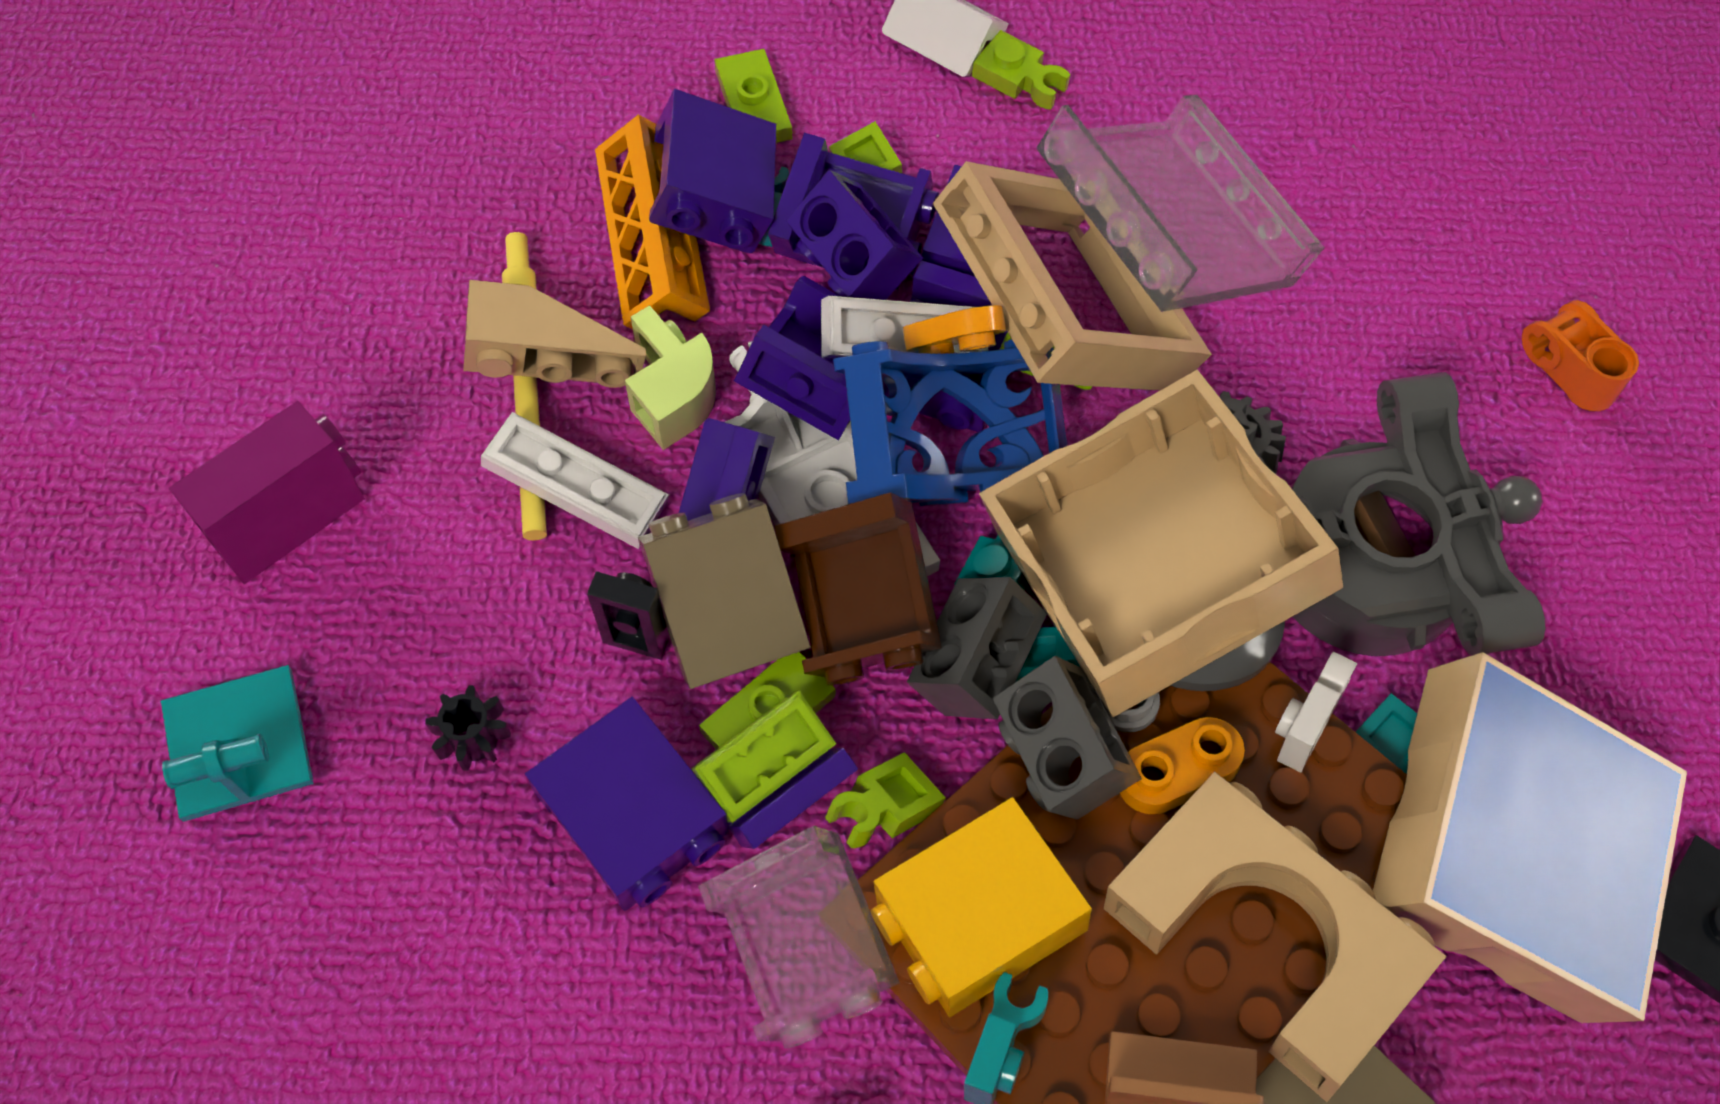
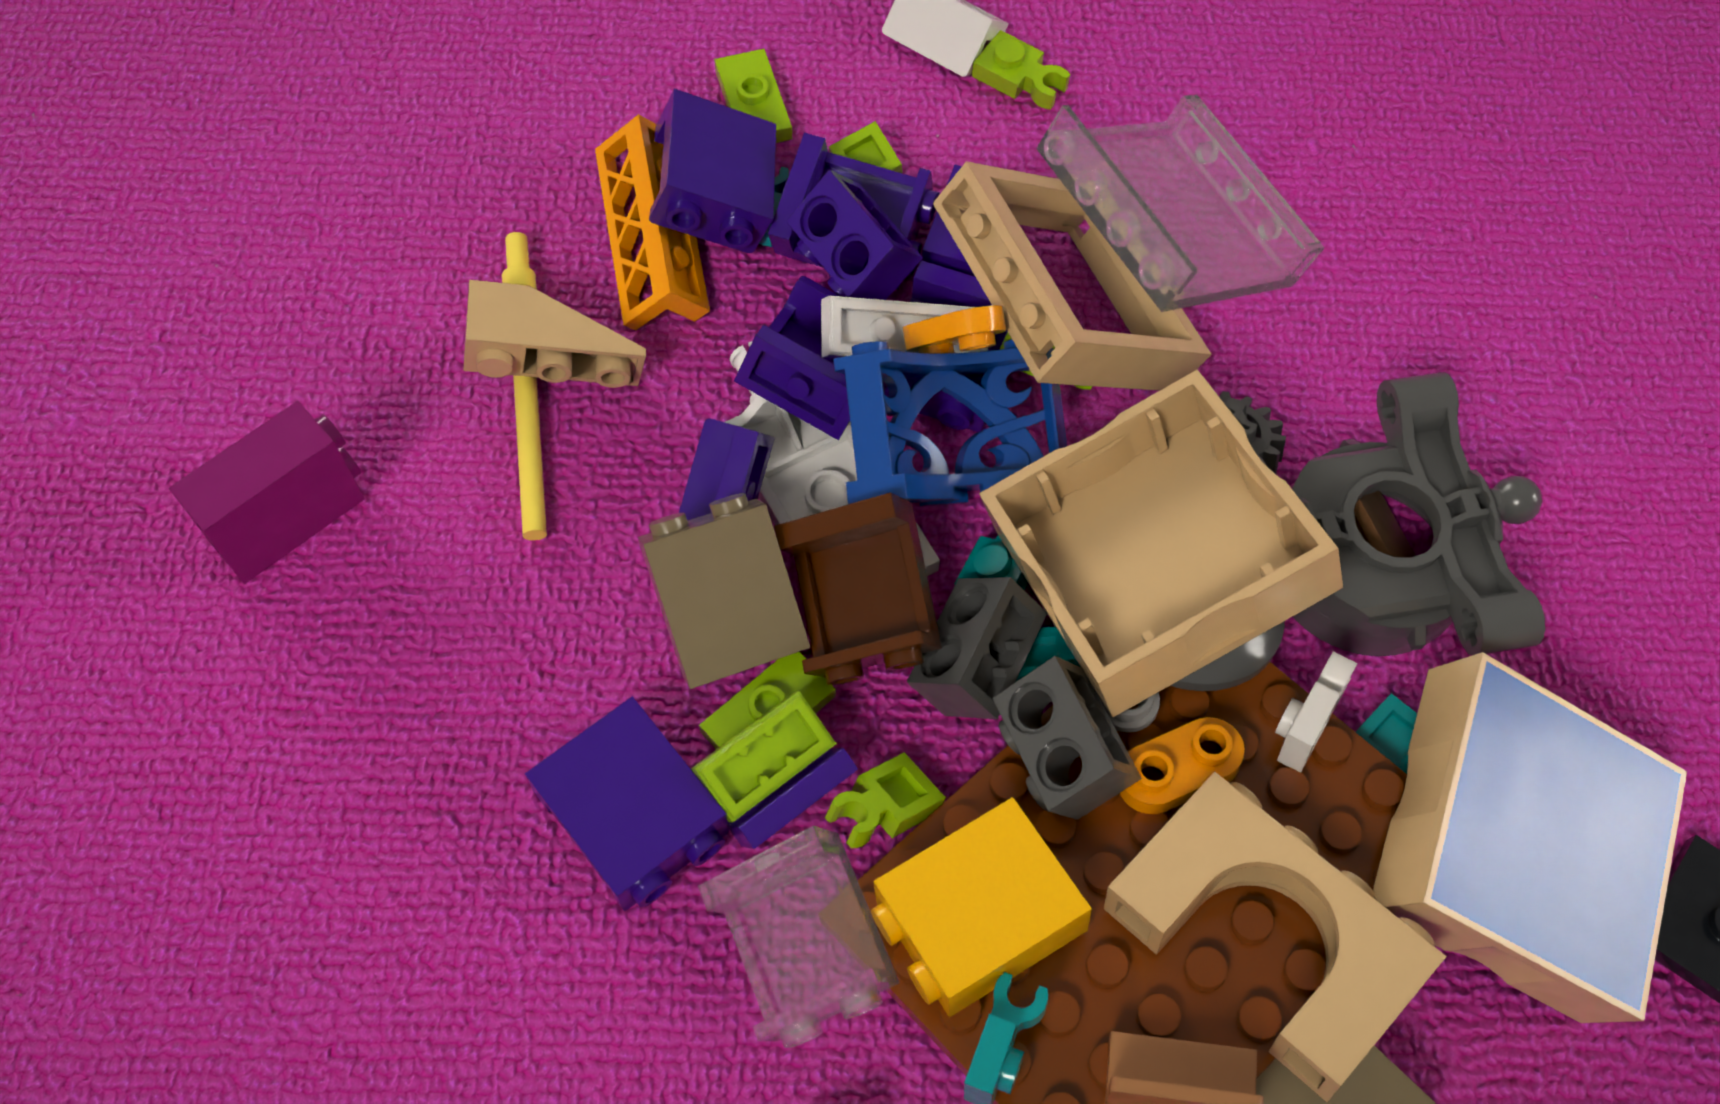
(235, 743): teal plate -> none
(456, 717): black gear -> none
(574, 479): white tile -> none
(629, 613): black plate -> none
(678, 385): yellowish green brick -> none
(1583, 356): orange piece -> none

